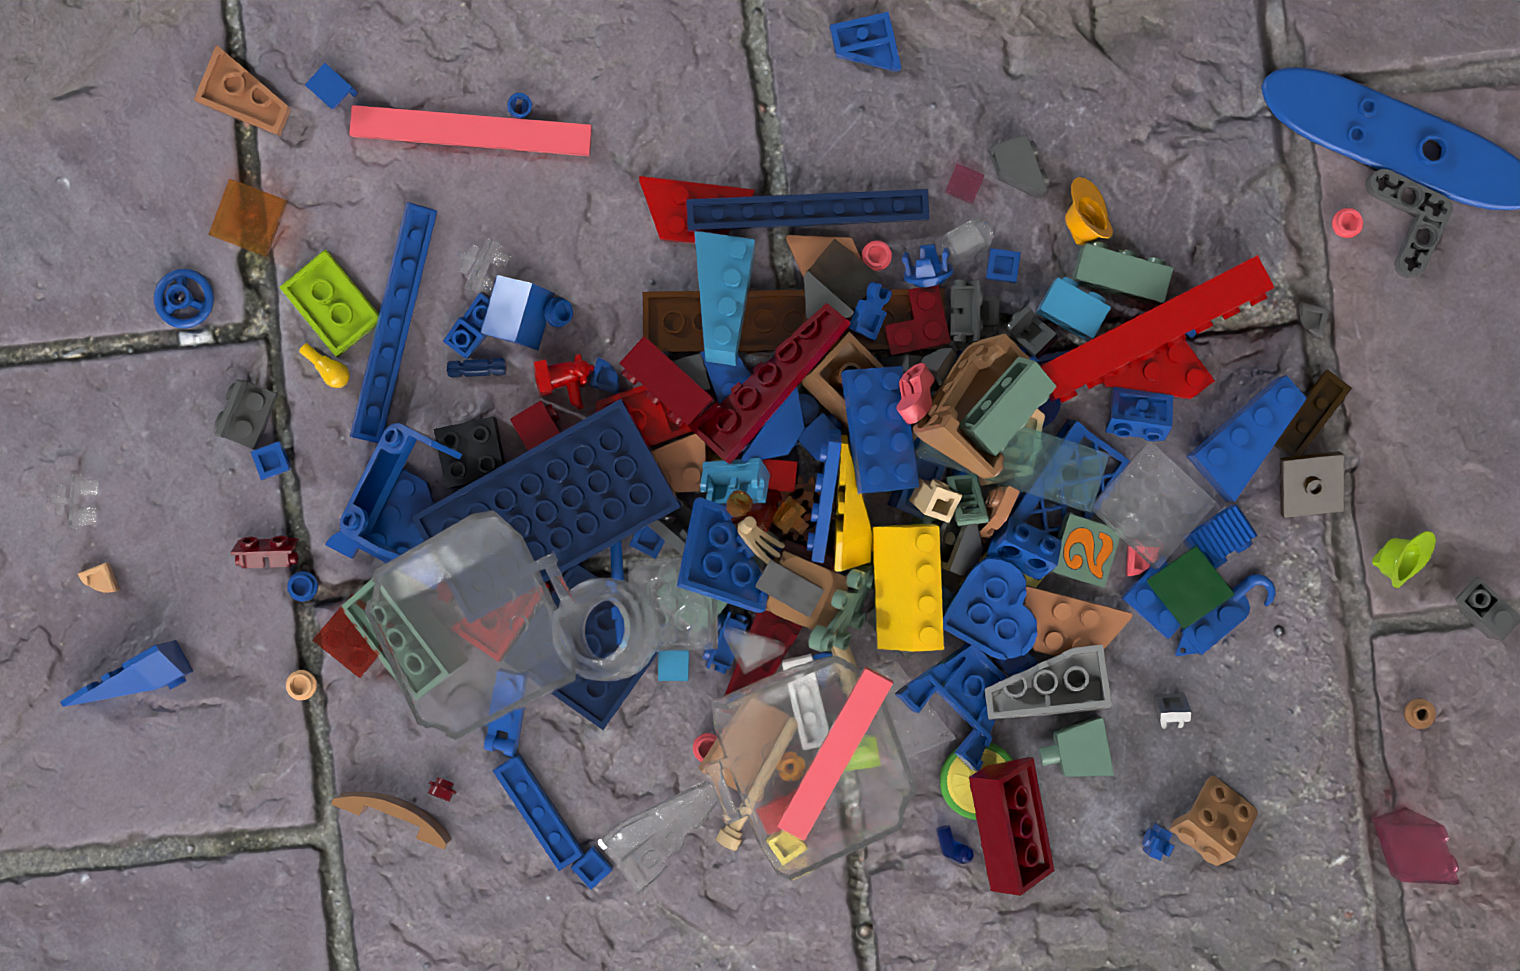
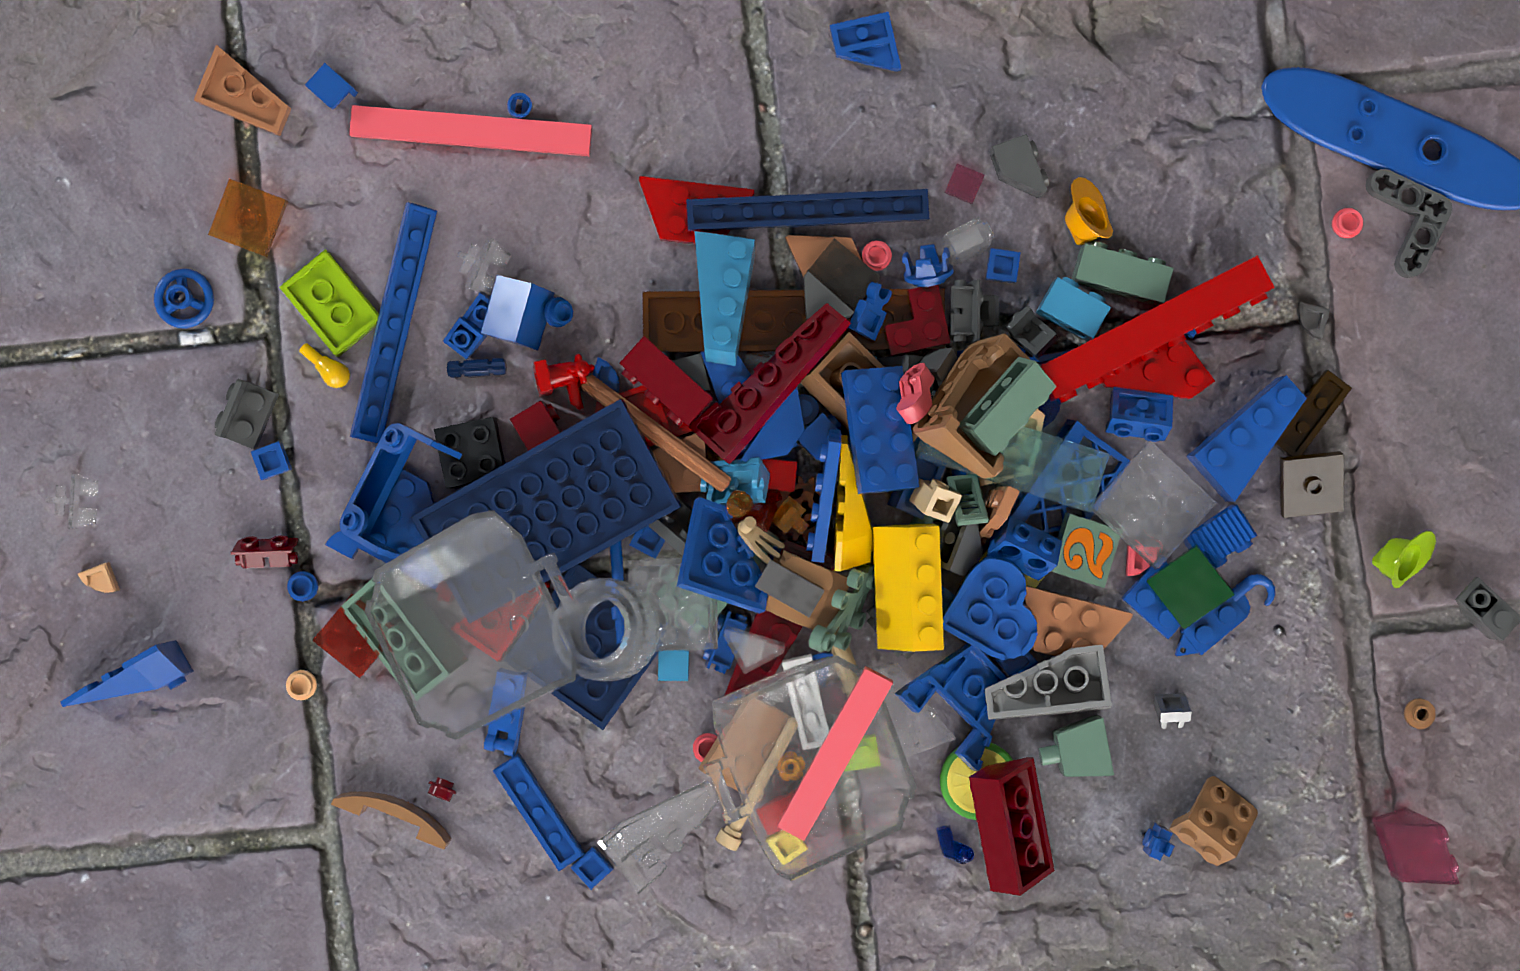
(661, 436): none -> nougat axle

